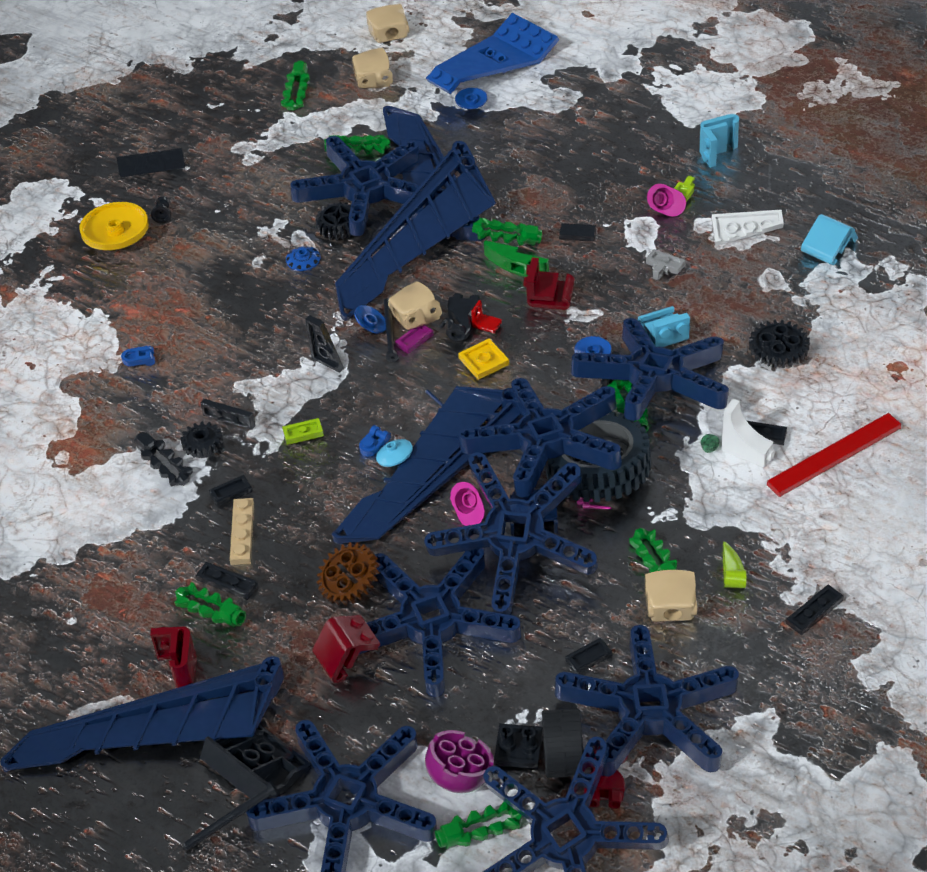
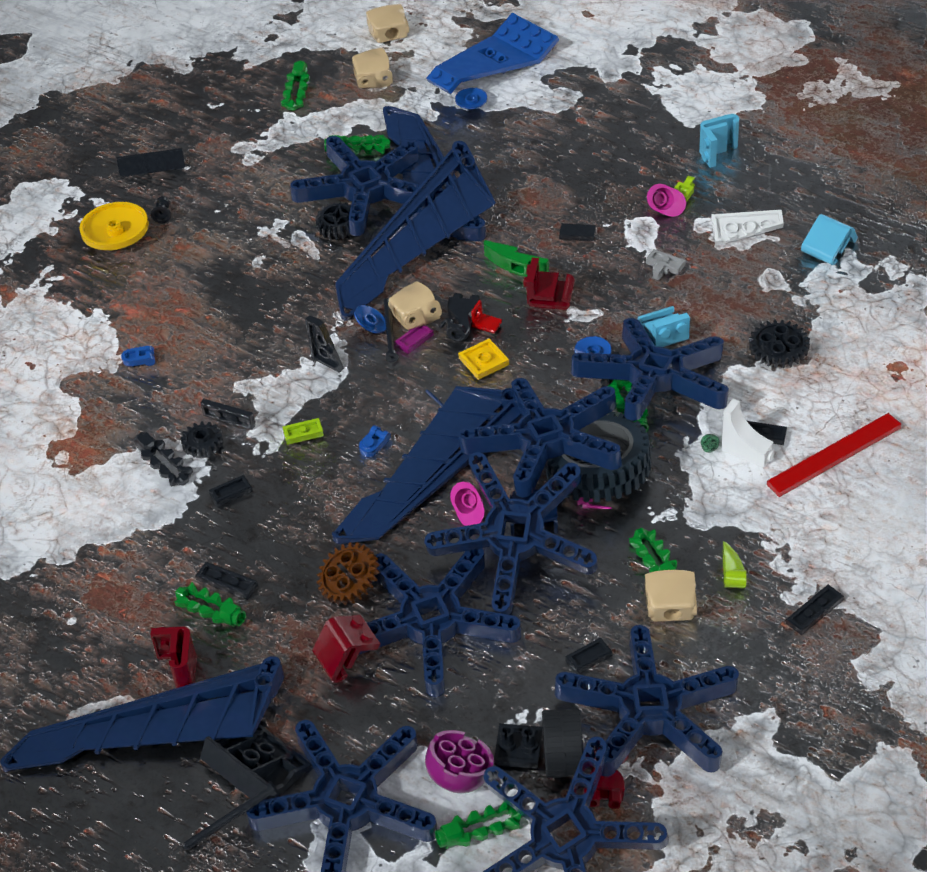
(241, 531): tan plate -> none
(303, 258): blue dish -> none
(394, 452): medium azure dish -> none
(528, 234): green sword -> none

